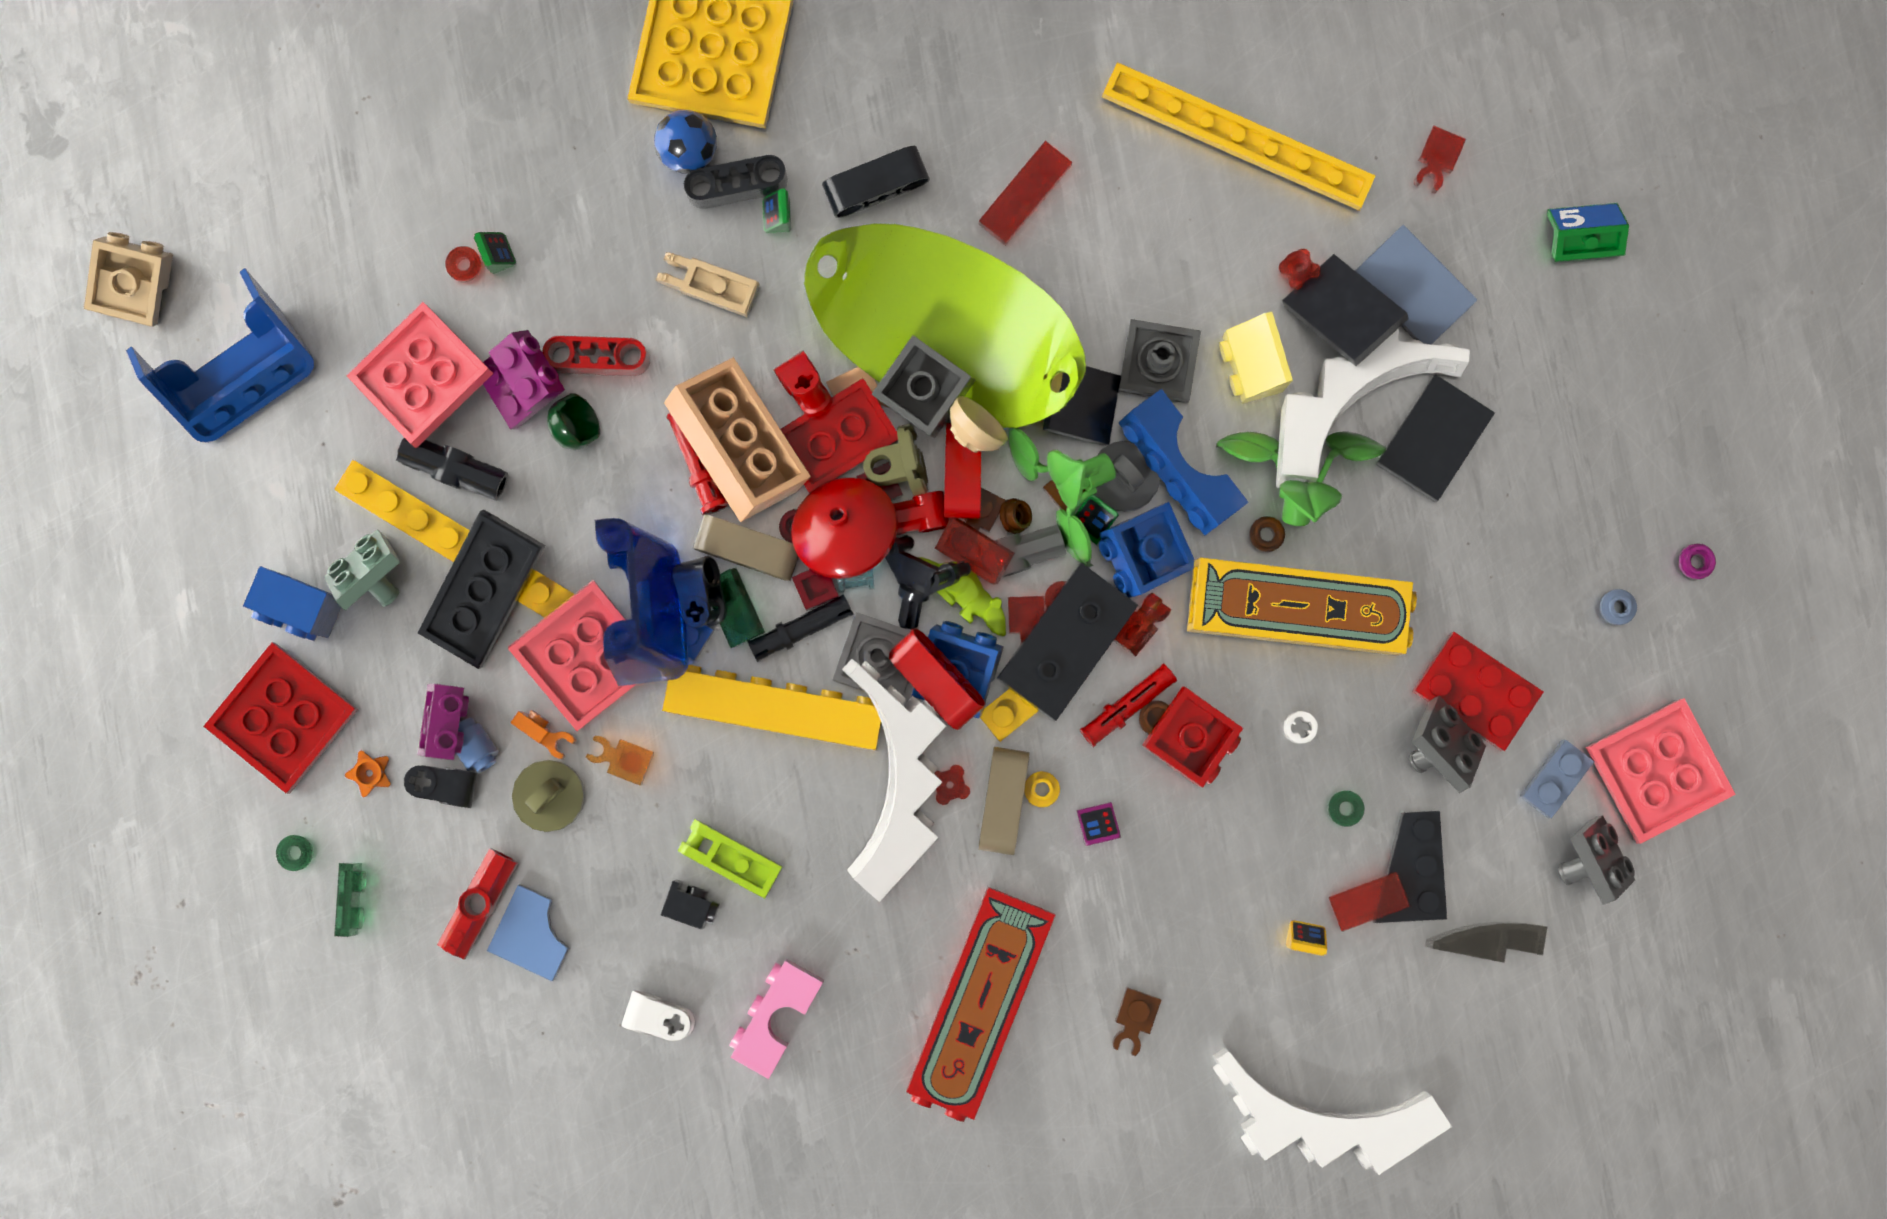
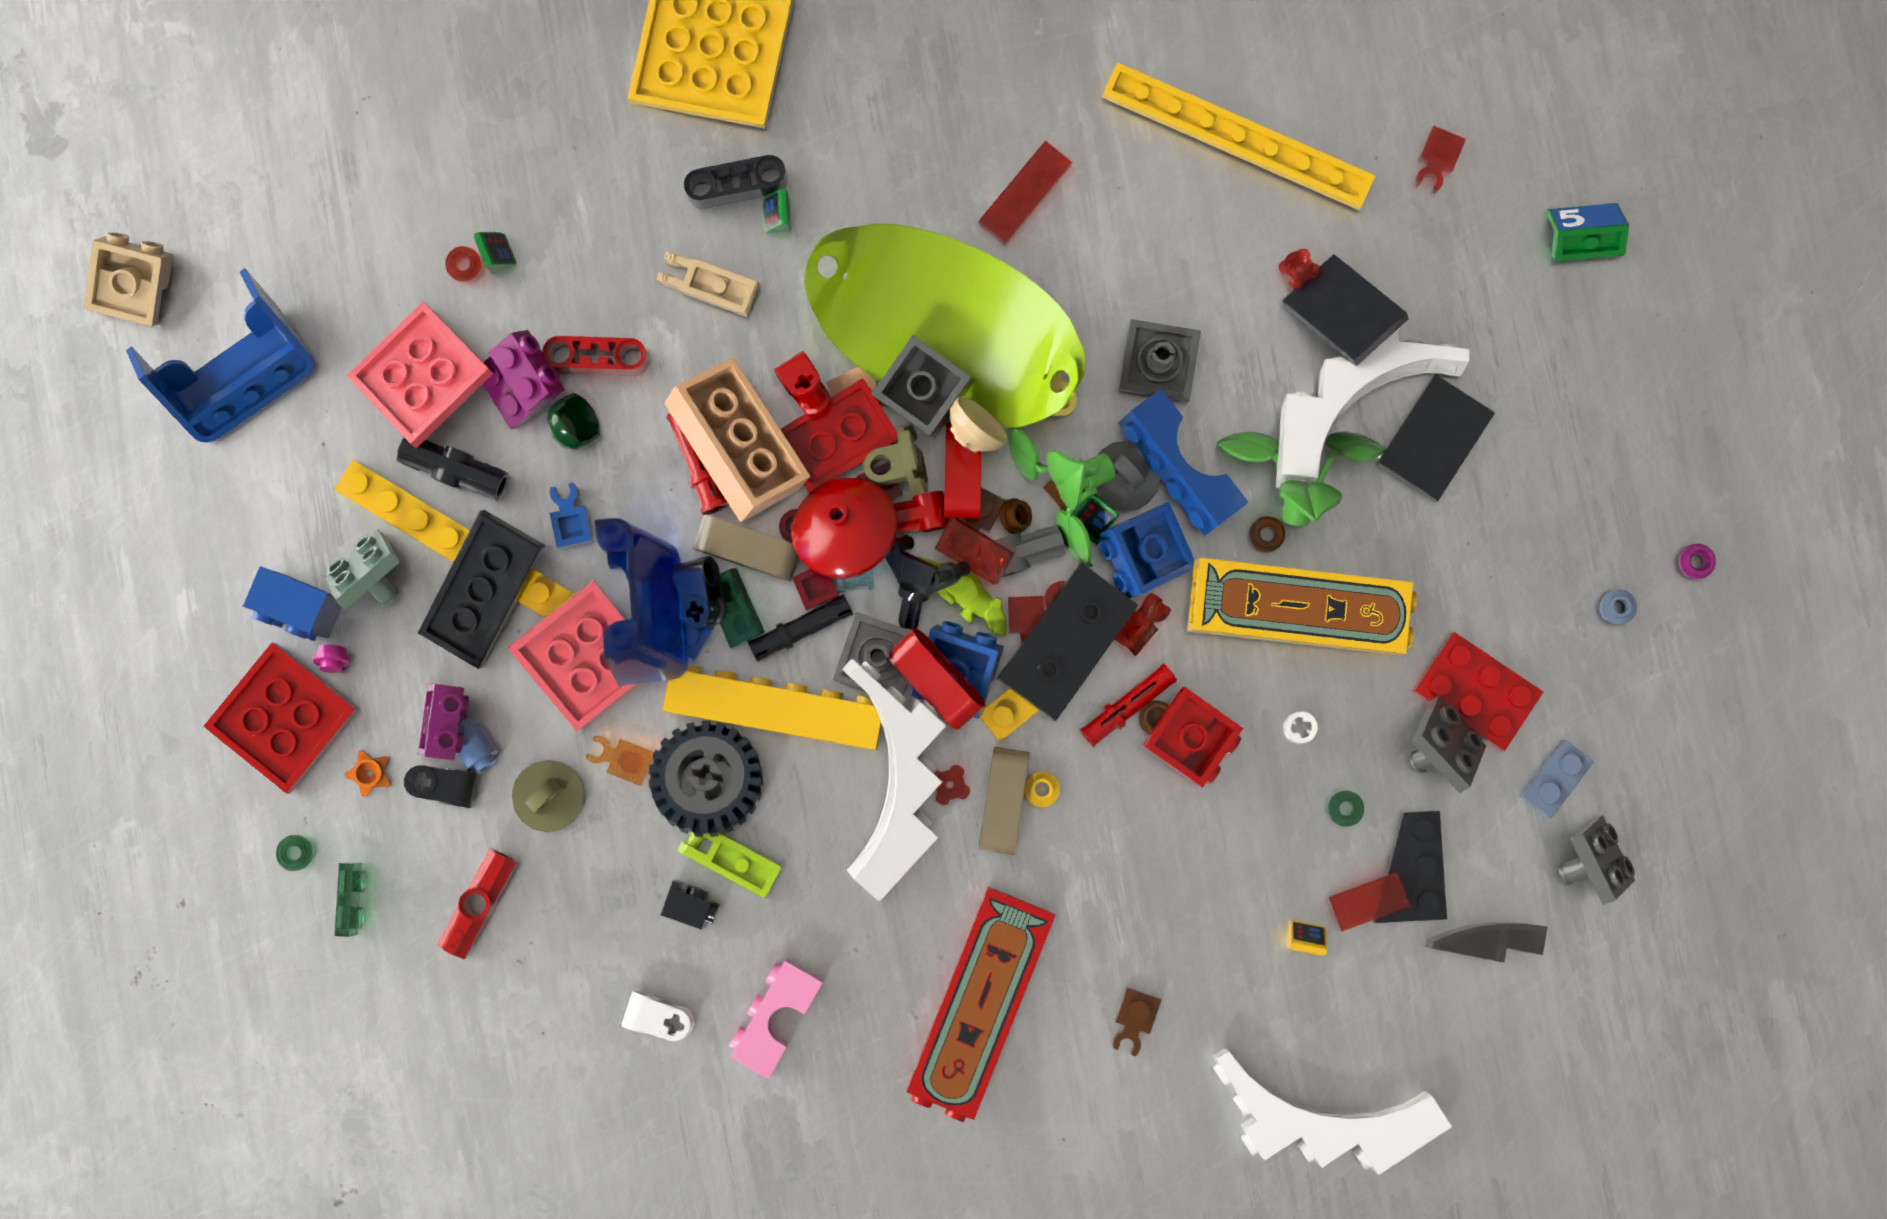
(331, 658): none -> dark pink plate
(527, 935): medium blue tile -> none
(535, 727): orange plate -> none
(570, 523): none -> blue plate
(685, 141): blue piece -> none
(697, 812): none -> wheel
(875, 181): black beam -> none
(1090, 410): black tile -> none
(1098, 824): slope -> none
(1256, 359): light yellow slope -> none
(1417, 284): sand blue tile -> none
(1660, 771): coral plate -> none

